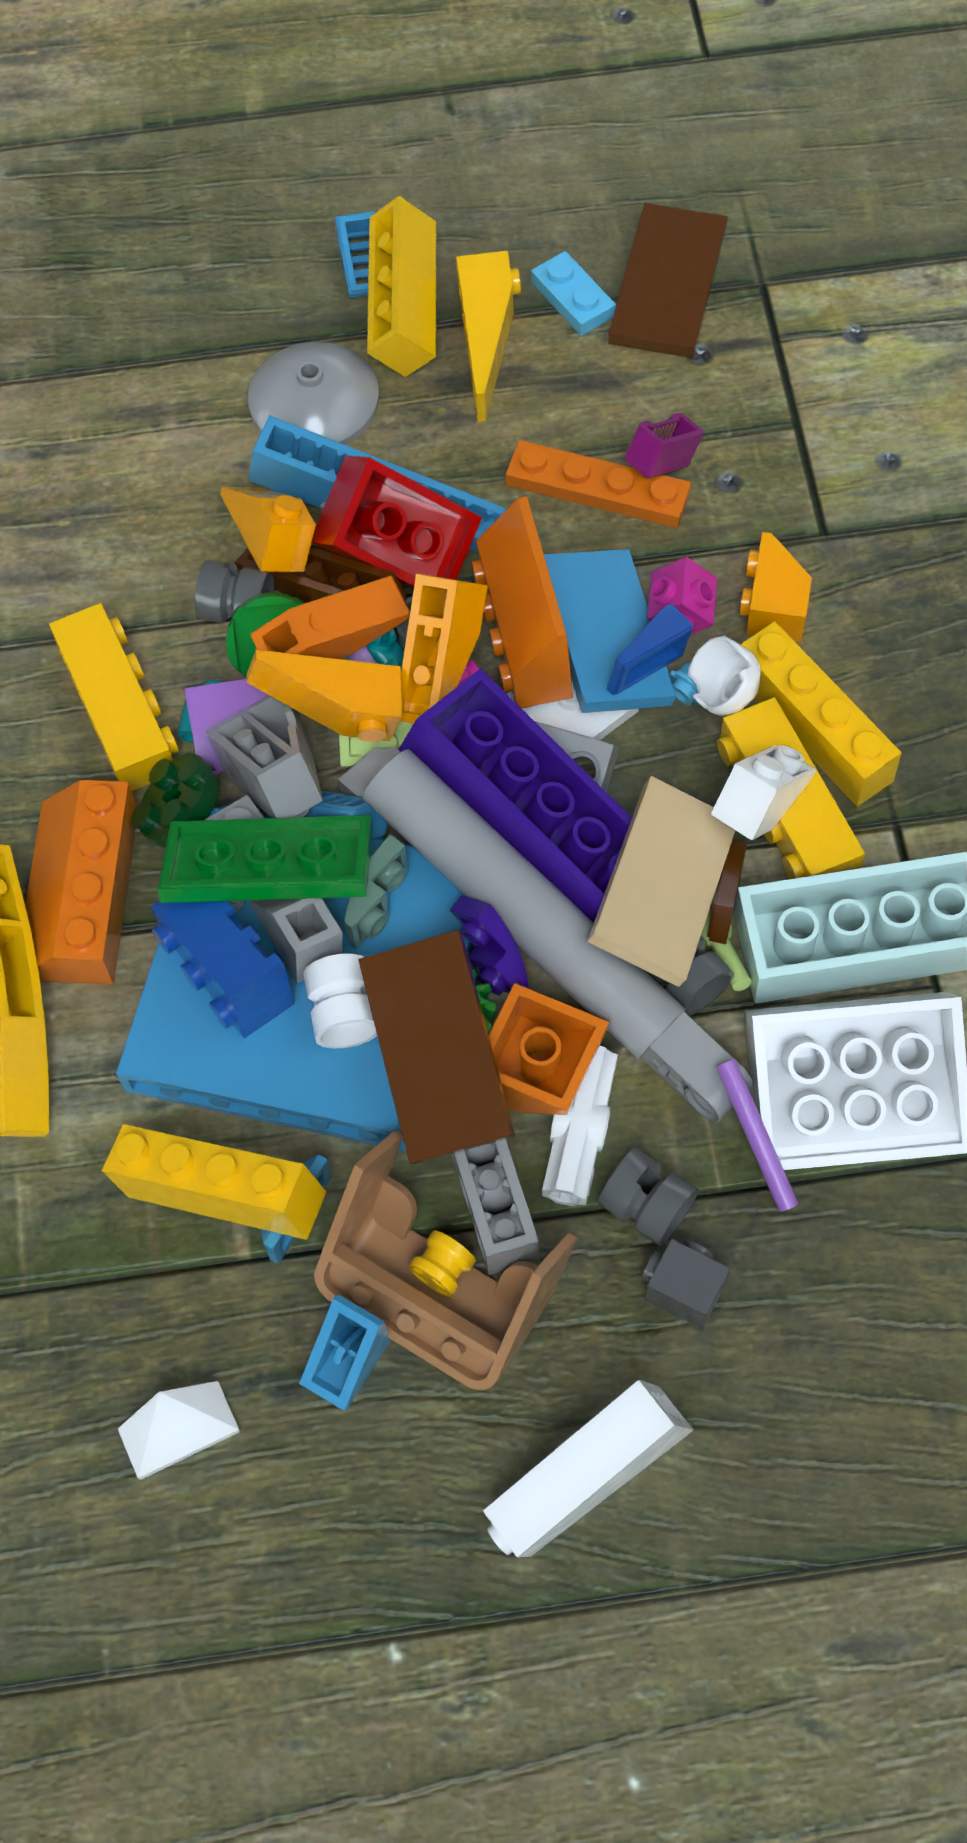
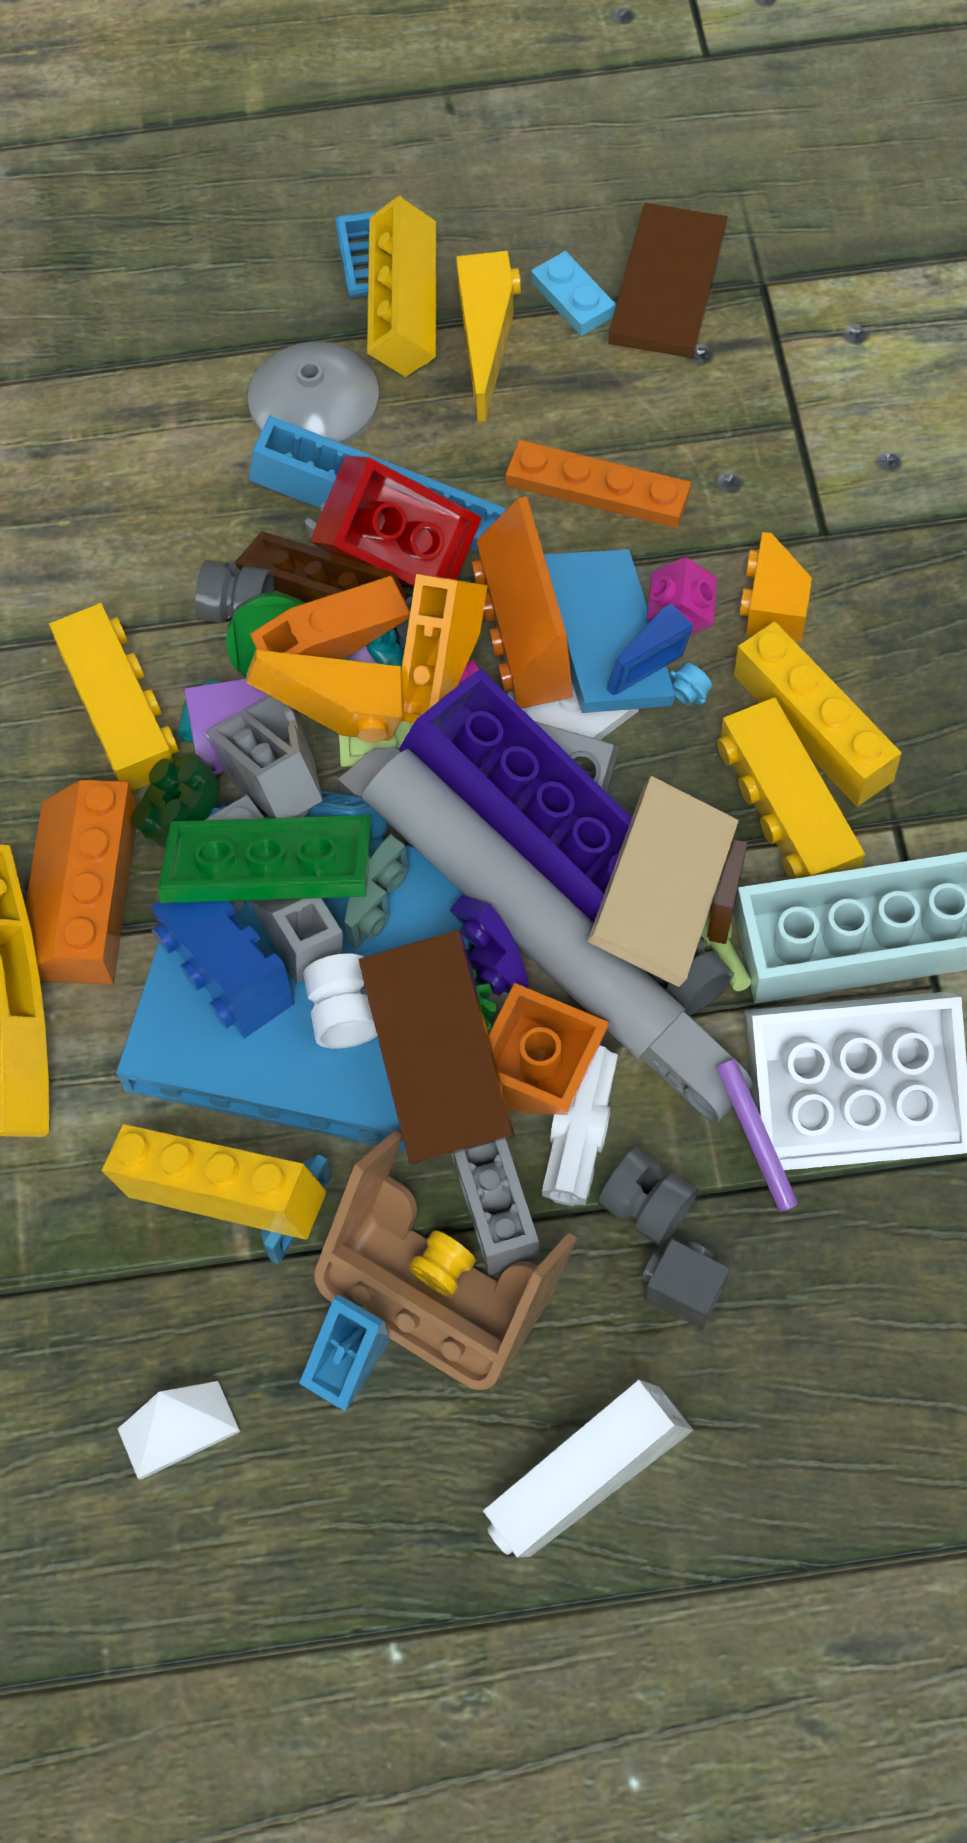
(273, 527): light orange slope -> none
(664, 445): magenta piece -> none
(724, 676): white hair -> none
(762, 790): white slope -> none

